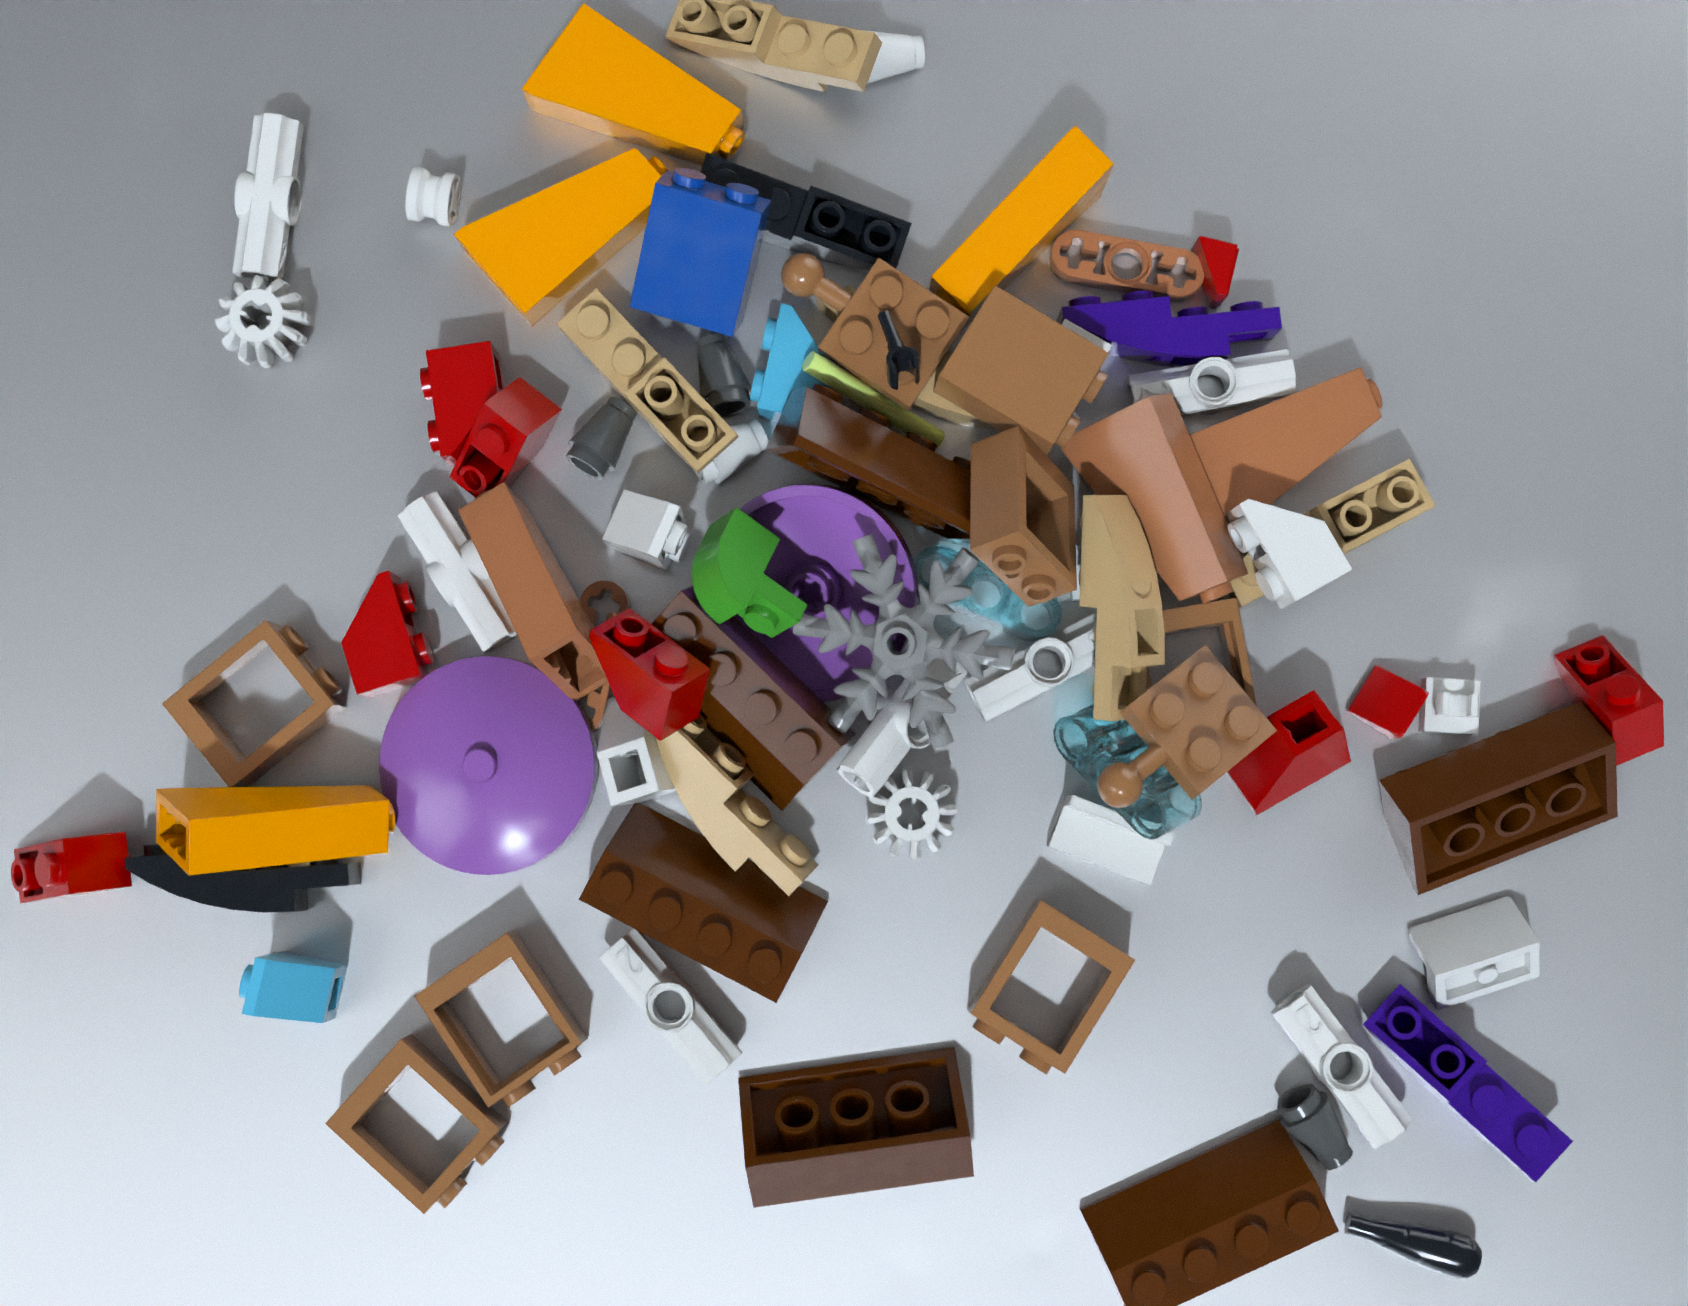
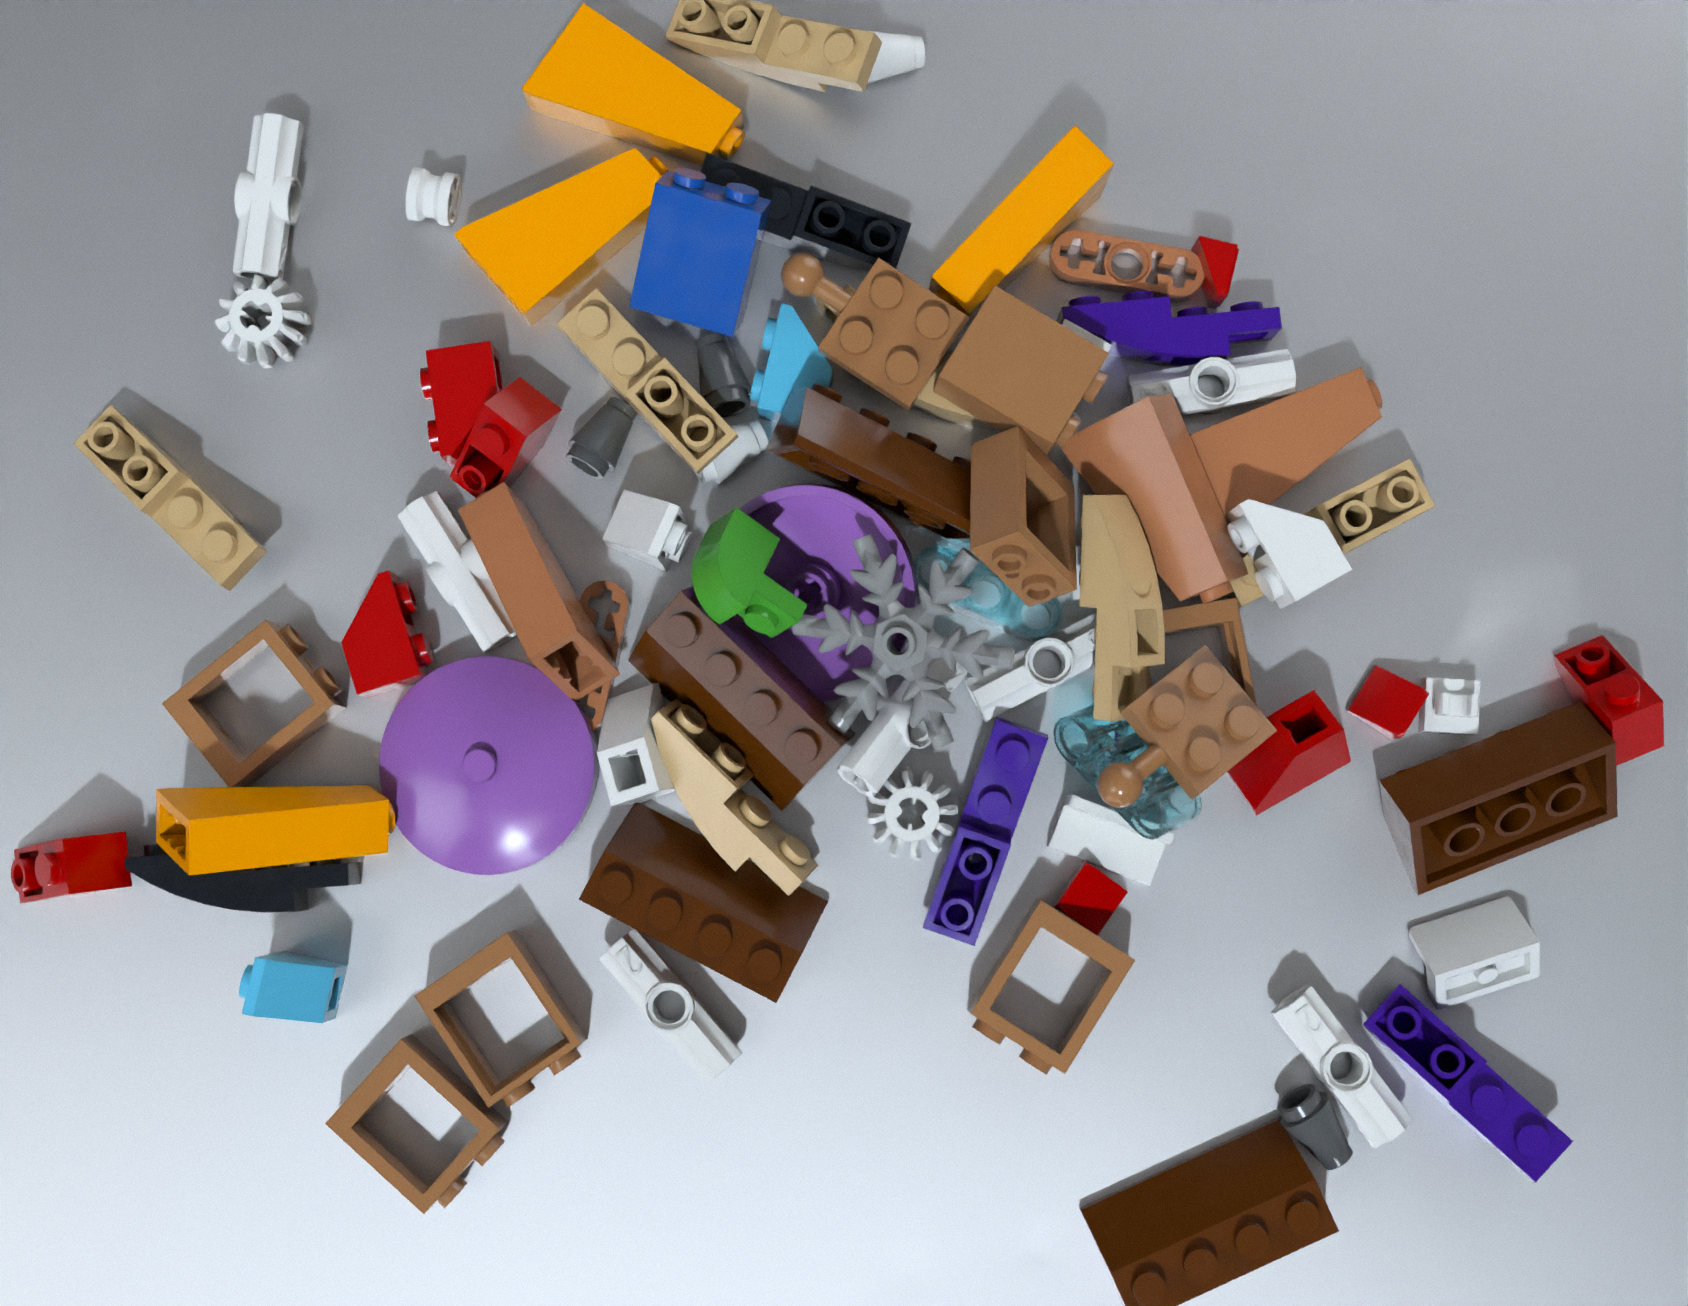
(170, 497): none -> tan slope
(649, 673): red slope -> none
(854, 1127): reddish brown slope -> none
(869, 397): yellowish green bar -> none
(899, 356): black hand -> none
(985, 831): none -> dark purple slope
(1089, 897): none -> red slope
(1427, 1246): black piece -> none

